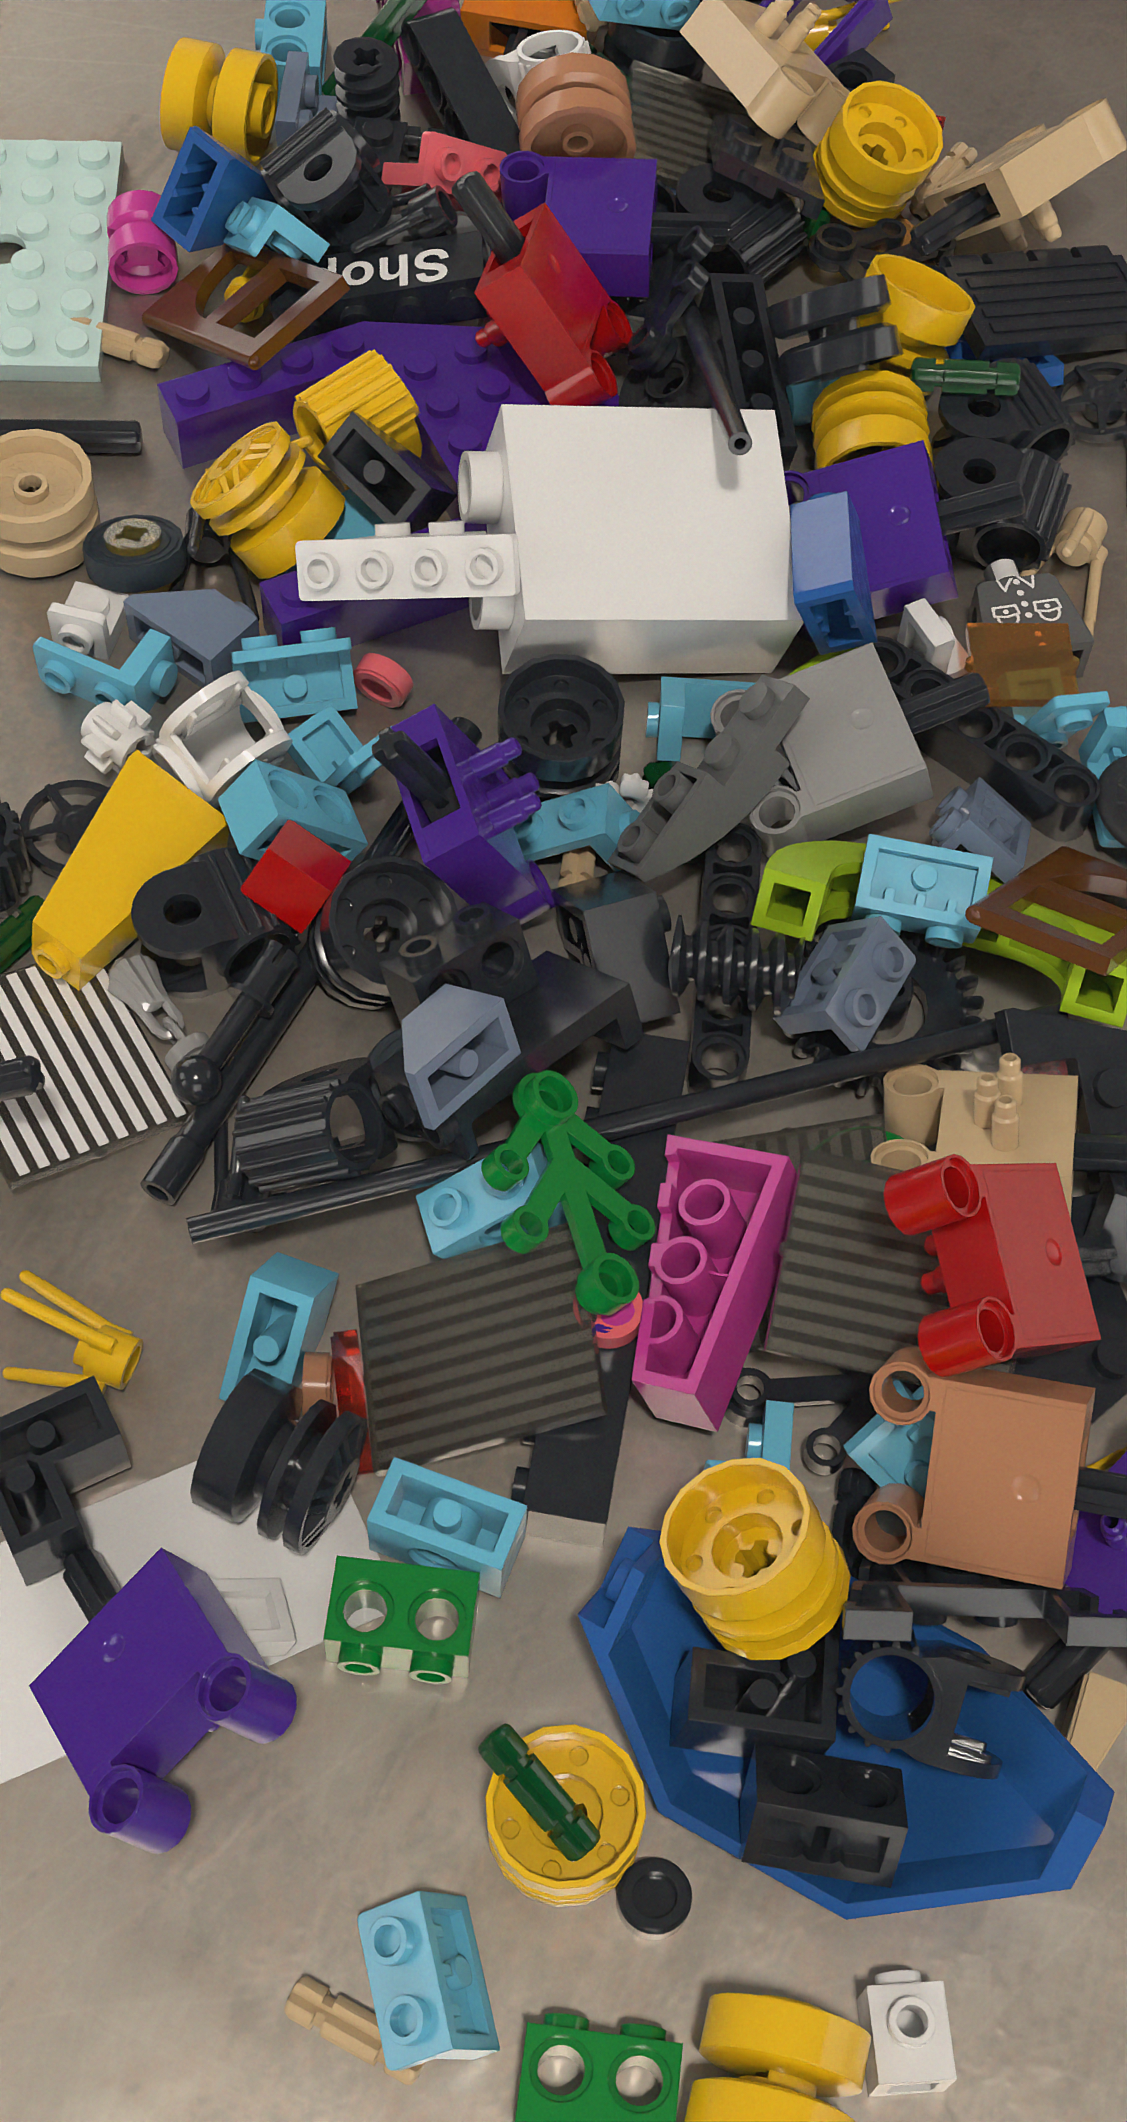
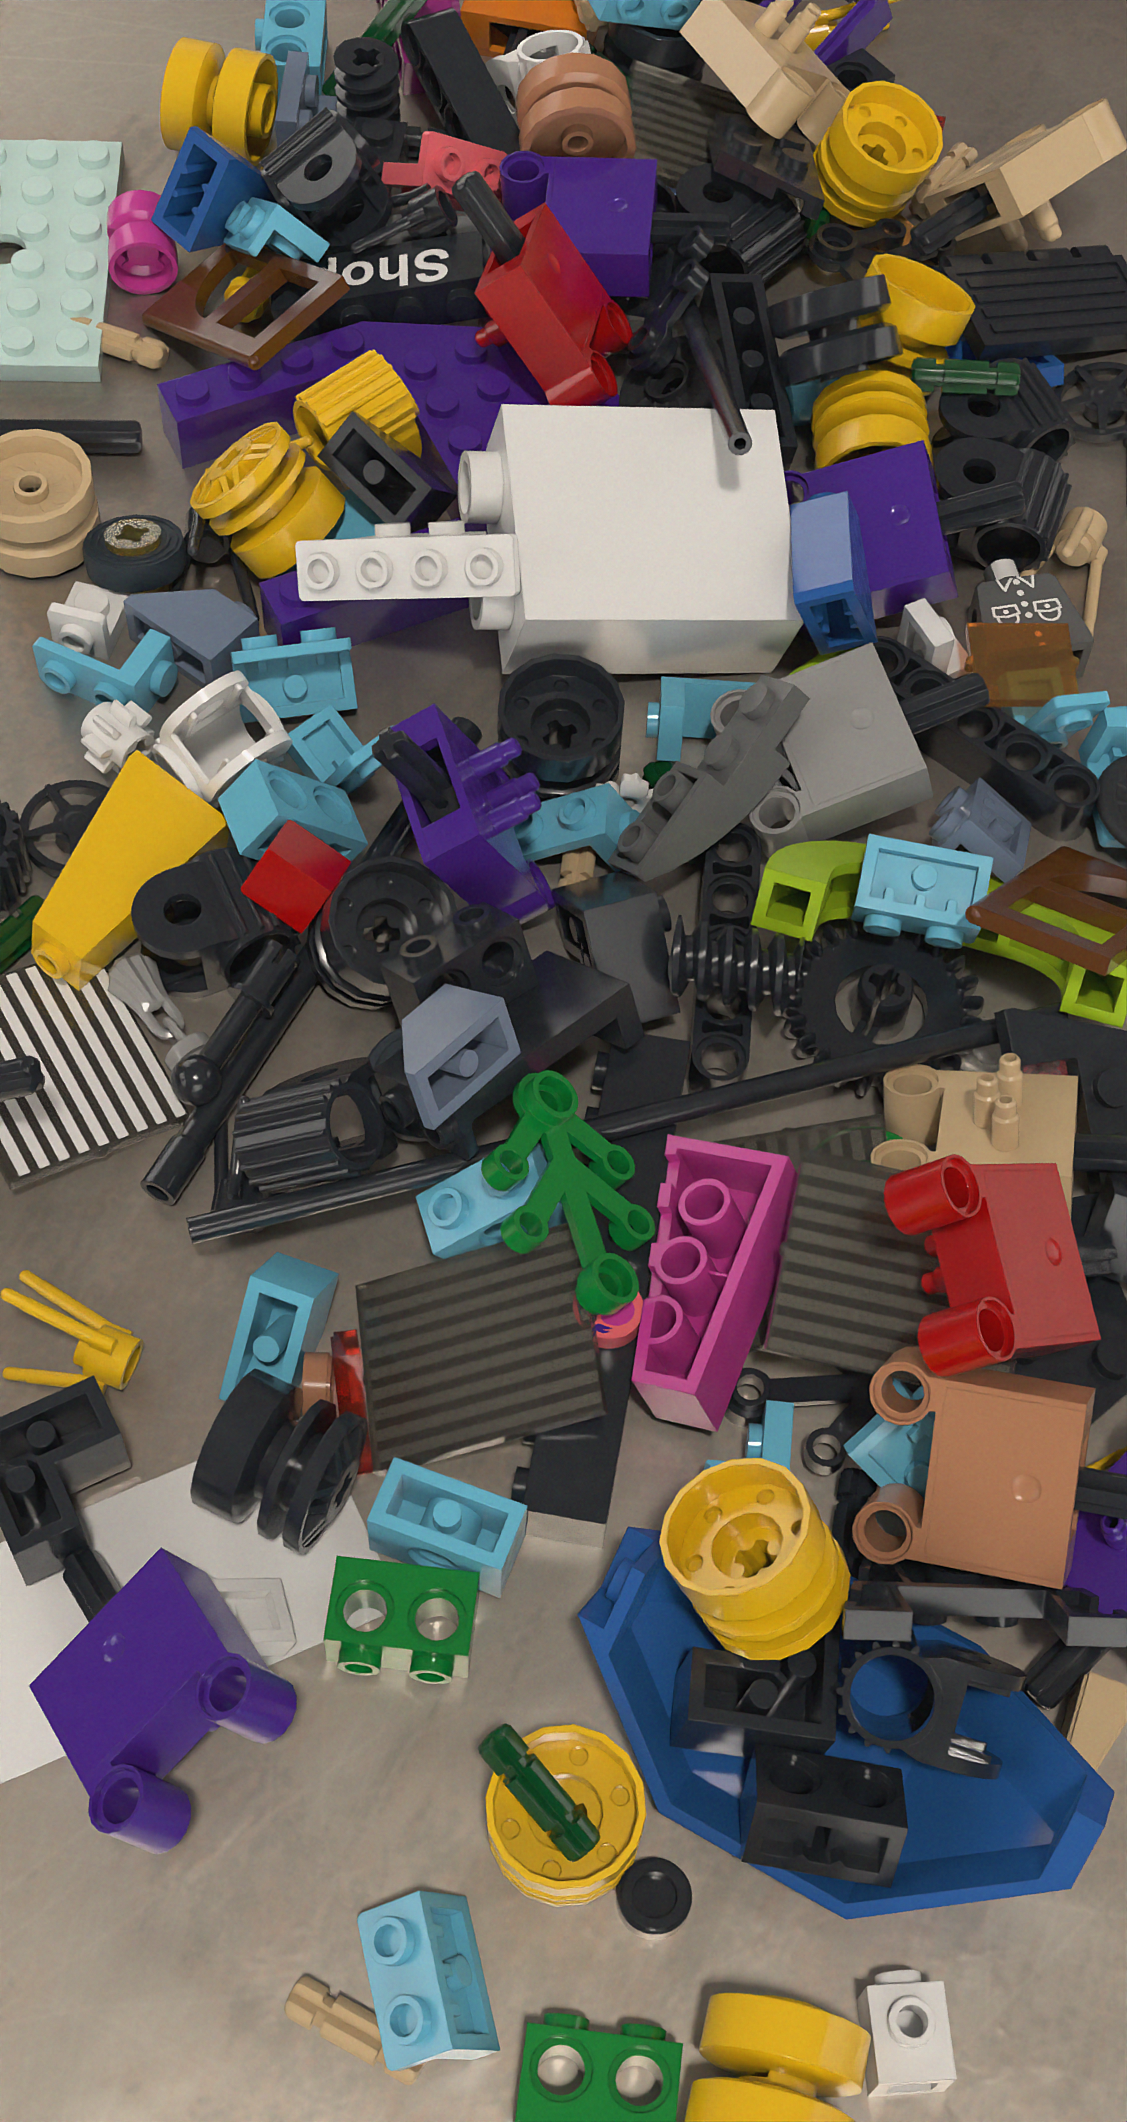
(382, 680): coral tile -> none
(849, 982): sand blue bracket -> none

